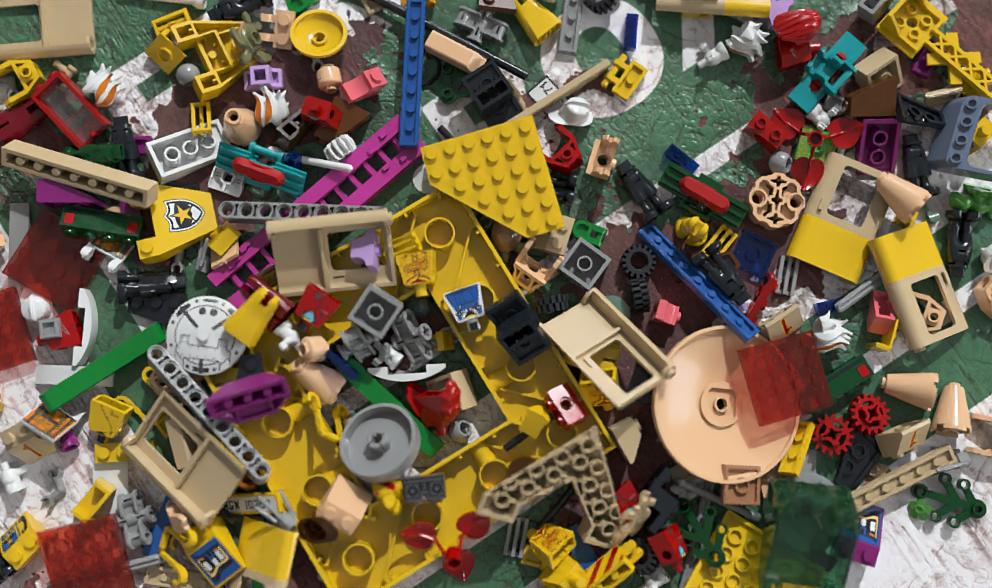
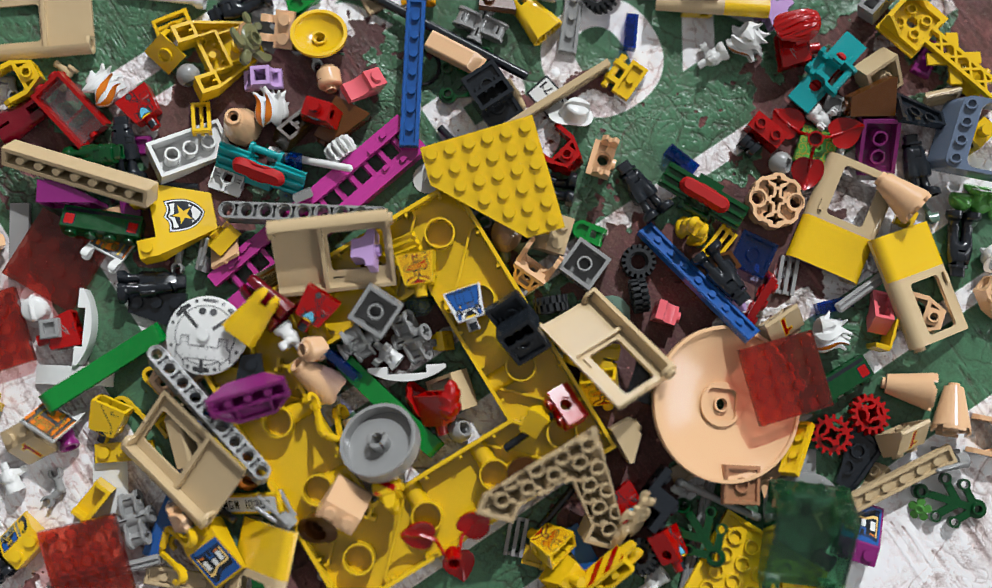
(141, 106): none -> red torso
(302, 195): none -> light grey tile
(425, 487): brick -> none
(749, 145): none -> black wheel

